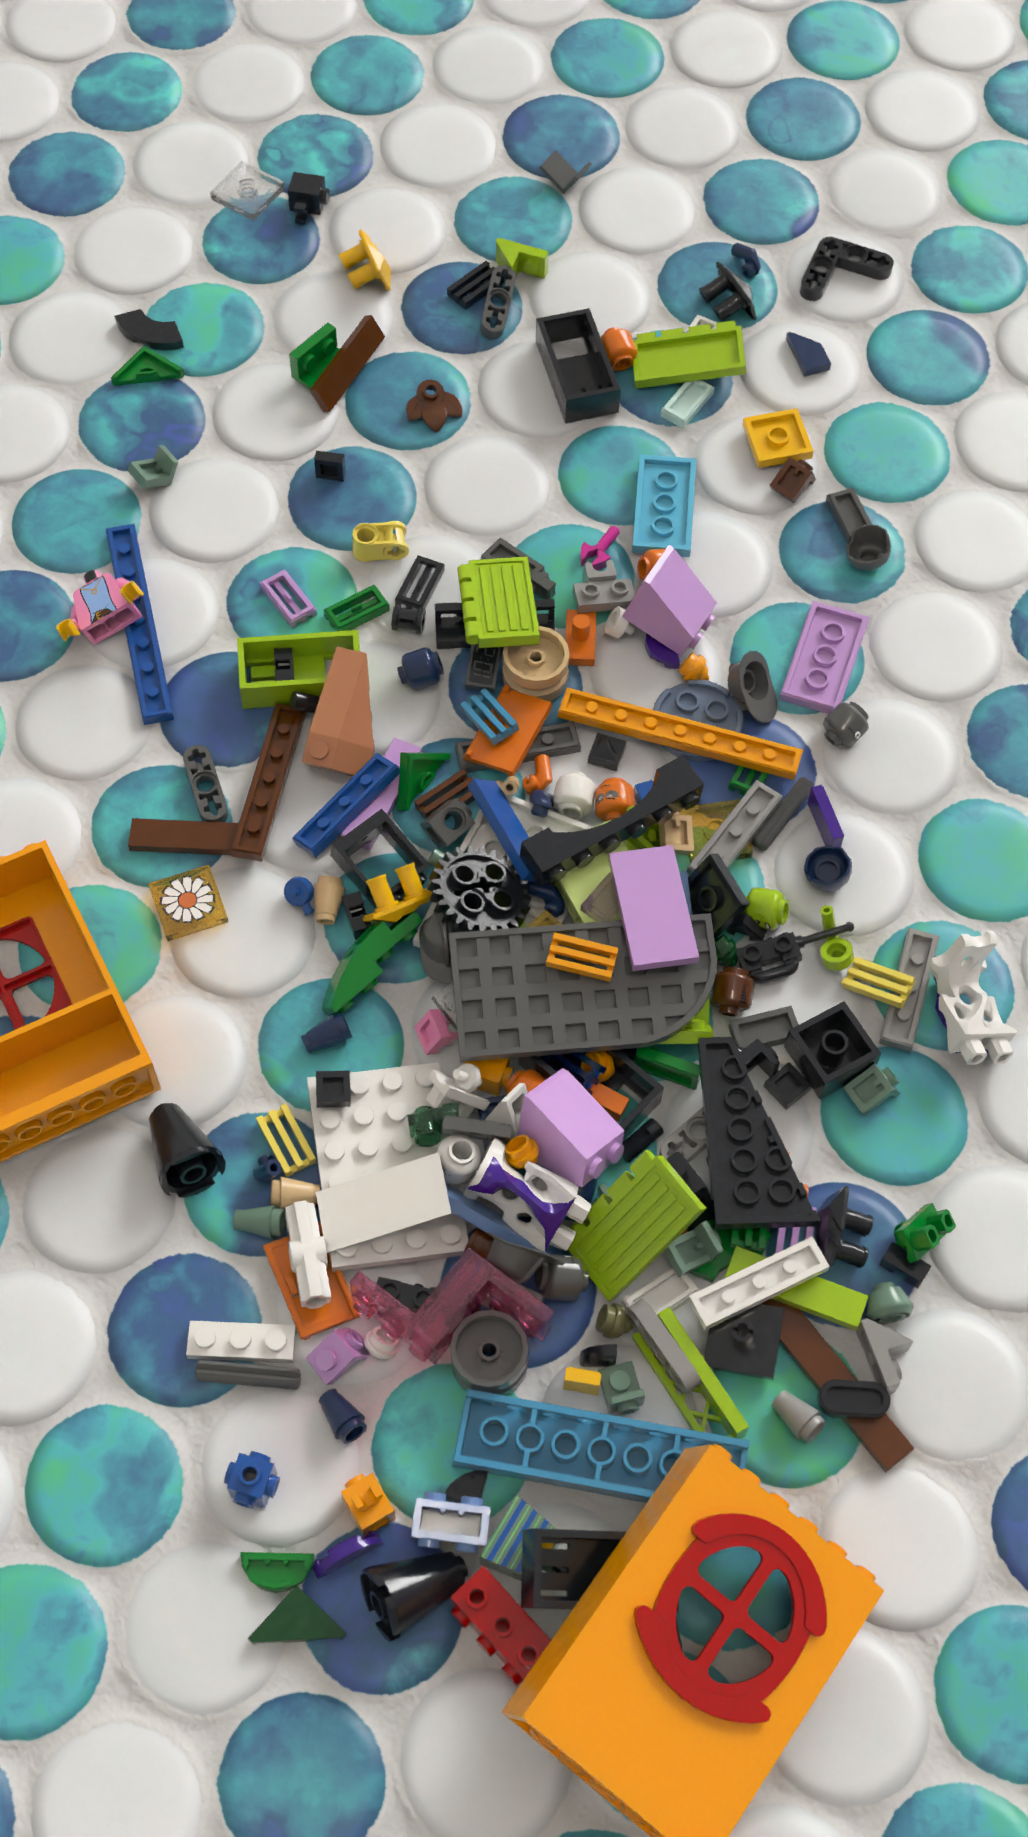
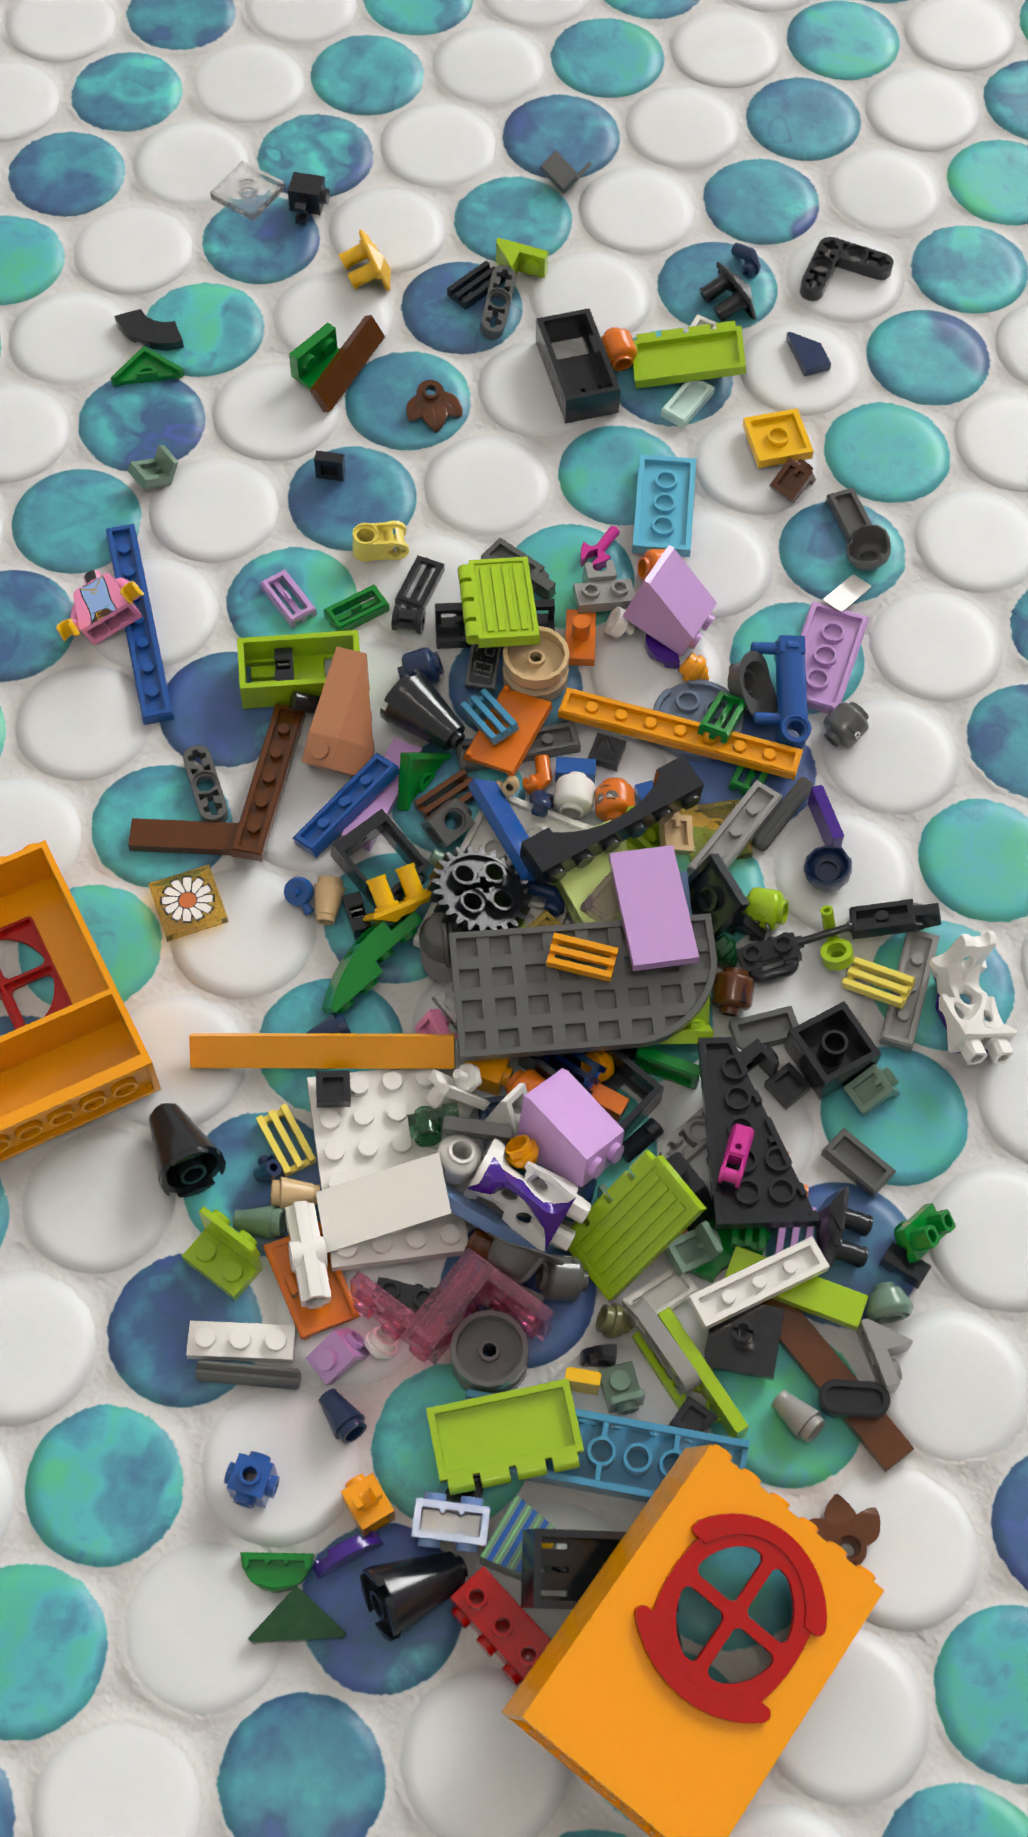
(224, 1254): none -> lime bracket
(322, 1050): none -> light orange tile
(422, 711): none -> black cone
(504, 1433): none -> lime hinge
(565, 765): none -> blue piece
(693, 1416): none -> black tile
(717, 730): none -> green tile
(736, 1153): none -> dark pink bar
(791, 689): none -> blue piece
(845, 1527): none -> reddish brown plate
(847, 593): none -> white sticker
(858, 1162): none -> dark grey tile
(893, 918): none -> black hinge

